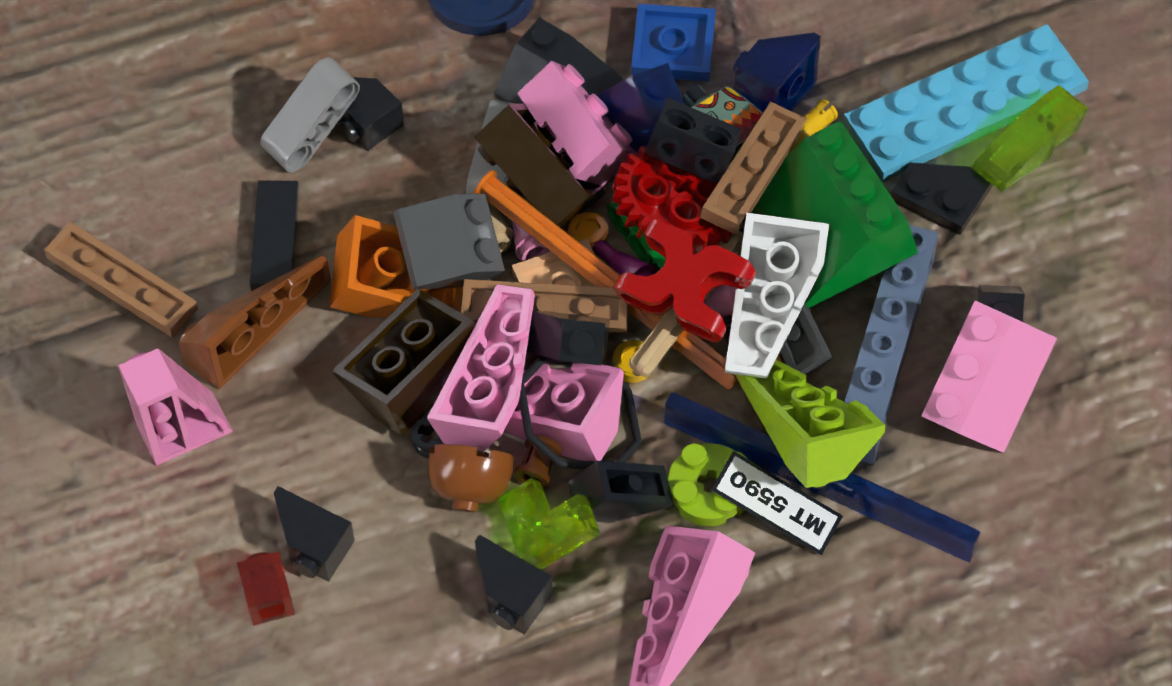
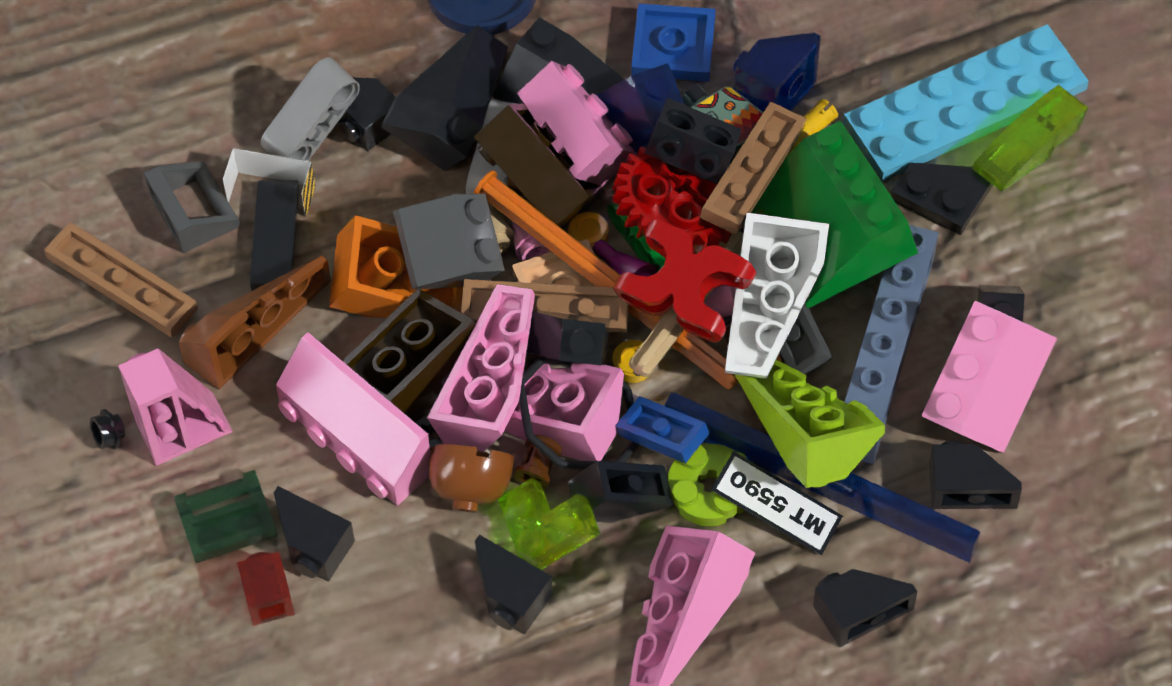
(107, 429): none -> black plate
(186, 231): none -> dark grey tile
(228, 526): none -> clear green plate
(270, 167): none -> white sticker
(353, 421): none -> bright pink slope
(449, 100): none -> black wedge
(662, 429): none -> blue plate
(860, 603): none -> black slope
(970, 479): none -> black slope

